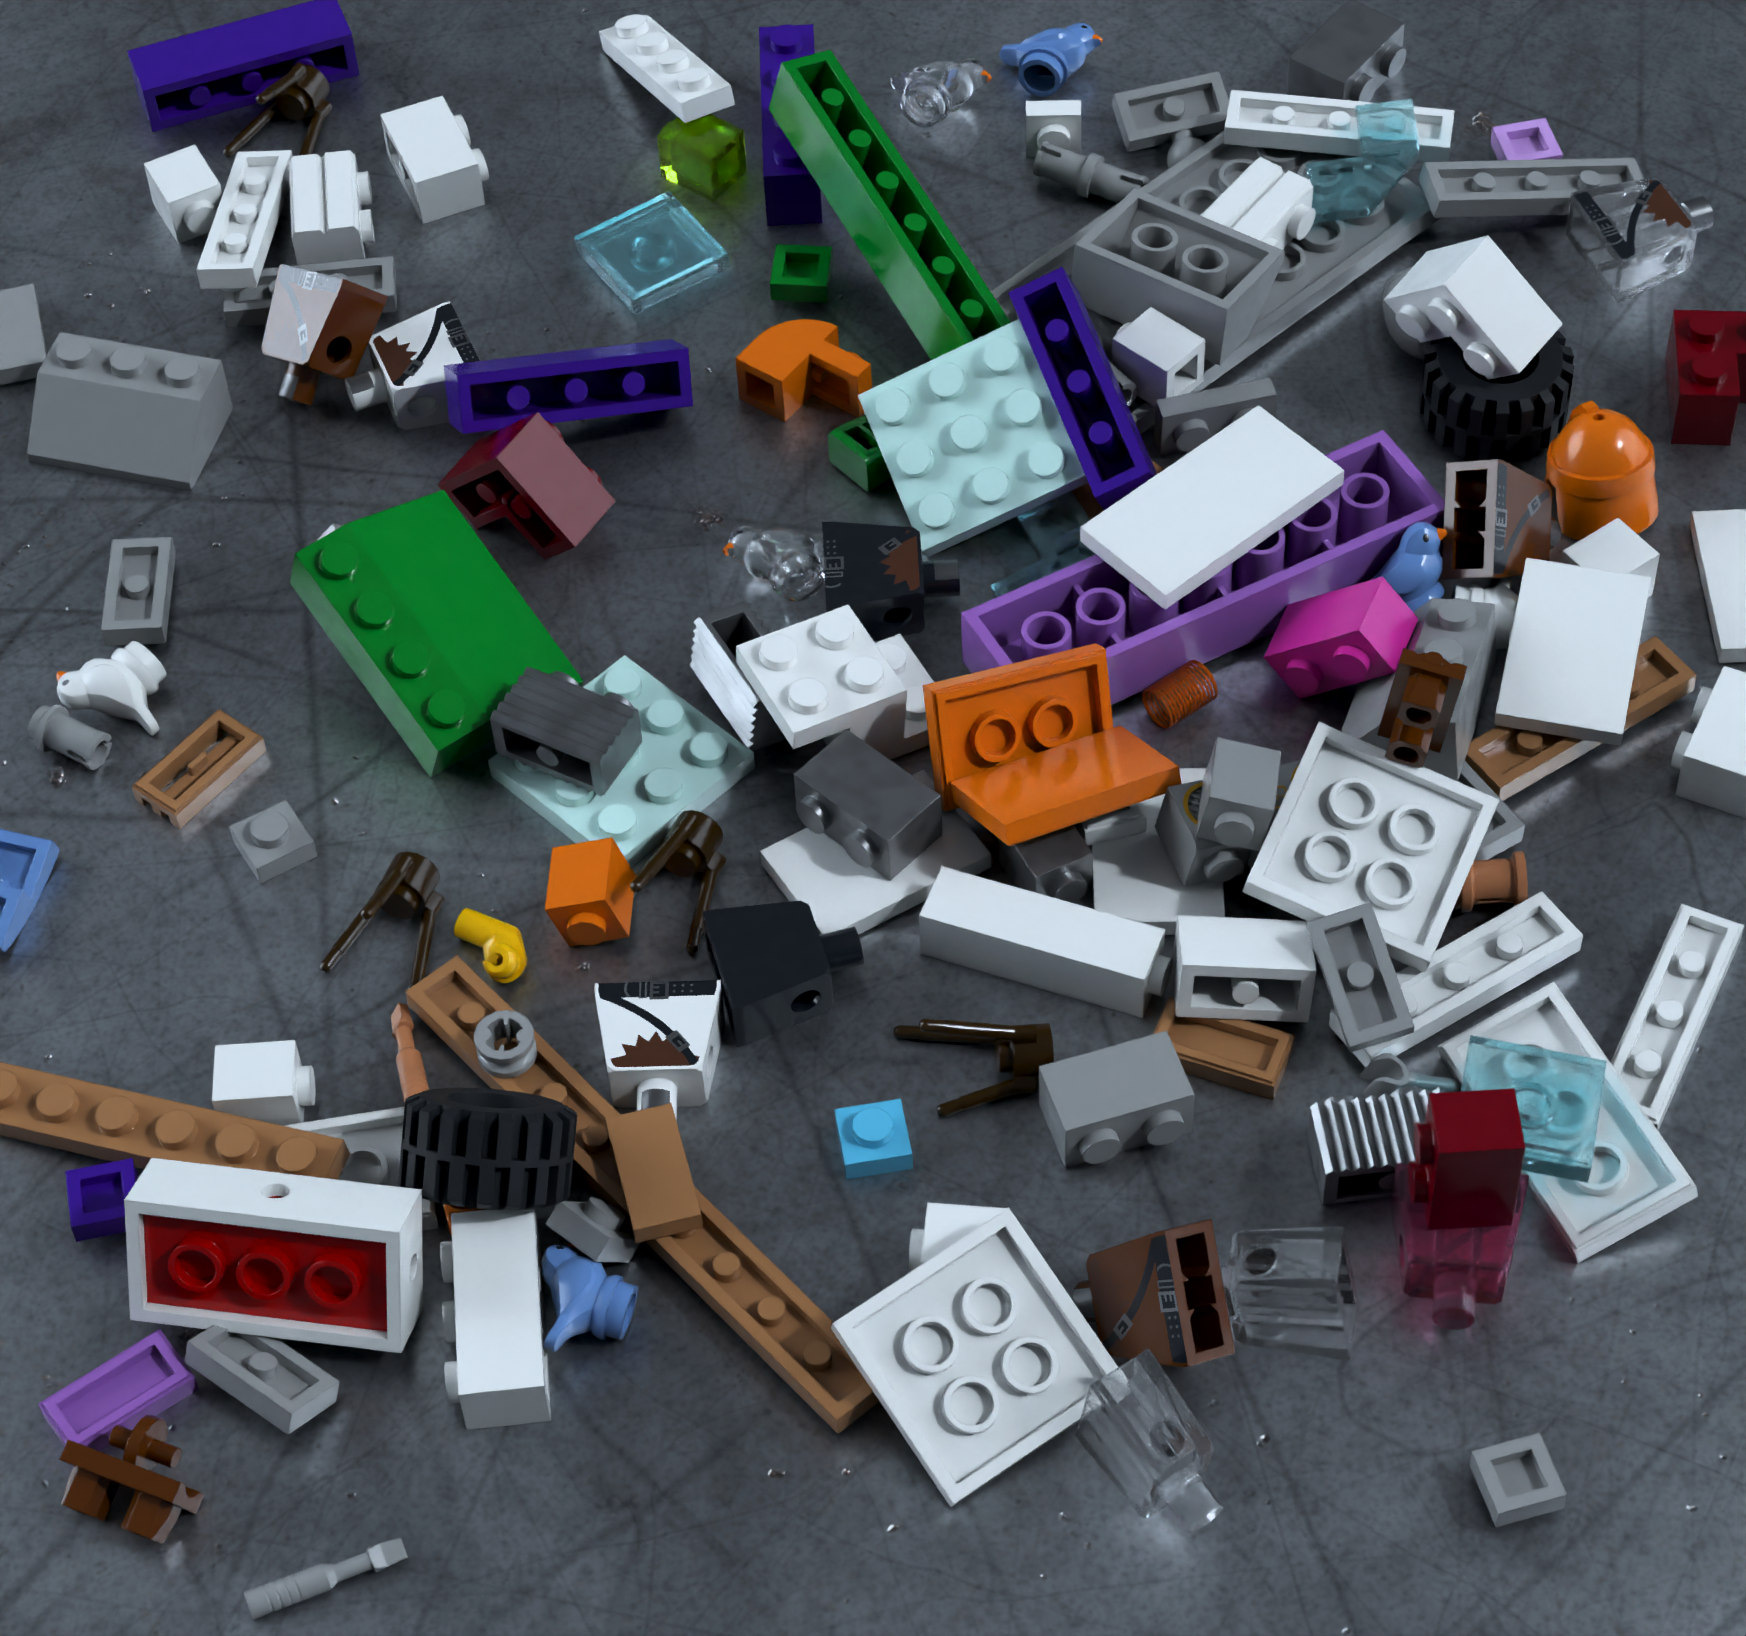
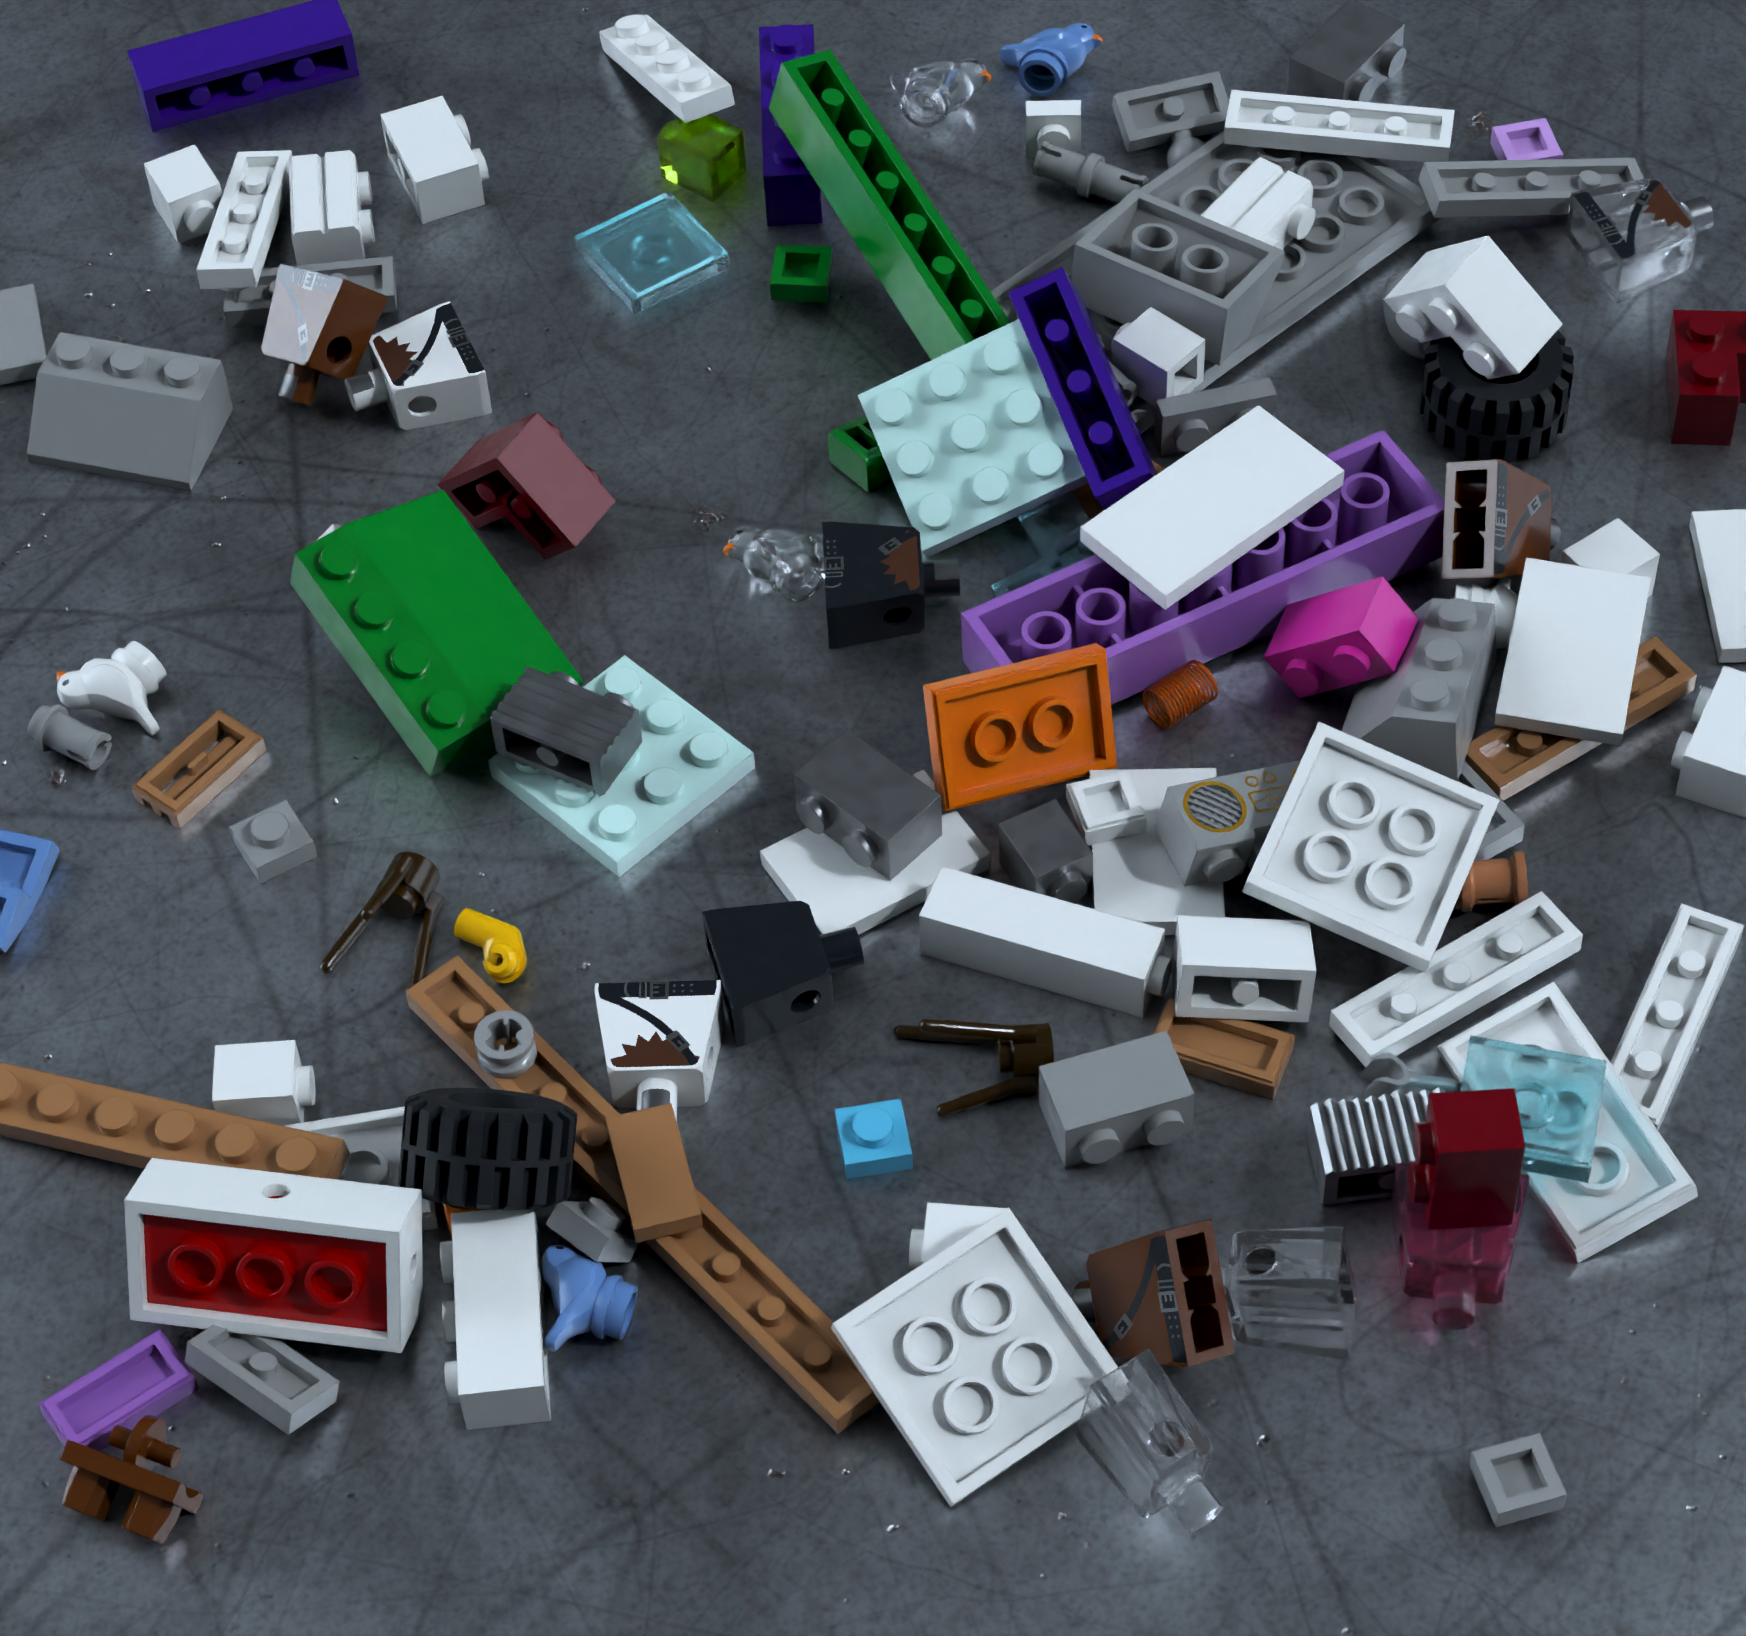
(98, 1198): dark purple plate -> none
(138, 591): light grey plate -> none
(297, 97): dark brown plant -> none
(321, 1578): light grey piece -> none
(408, 1060): nougat piece -> none
(569, 385): dark purple brick -> none
(590, 892): orange brick -> none
(684, 851): dark brown plant -> none
(717, 669): brick -> none
(801, 361): orange brick -> none
(836, 678): white bracket -> none
(1065, 785): orange tile -> none
(1238, 794): light grey brick -> none
(1359, 184): clear light blue tile -> none
(1360, 977): light grey plate -> none
(1416, 565): medium blue animal -> none
(1420, 706): reddish brown hips -> none
(1601, 472): orange helmet -> none

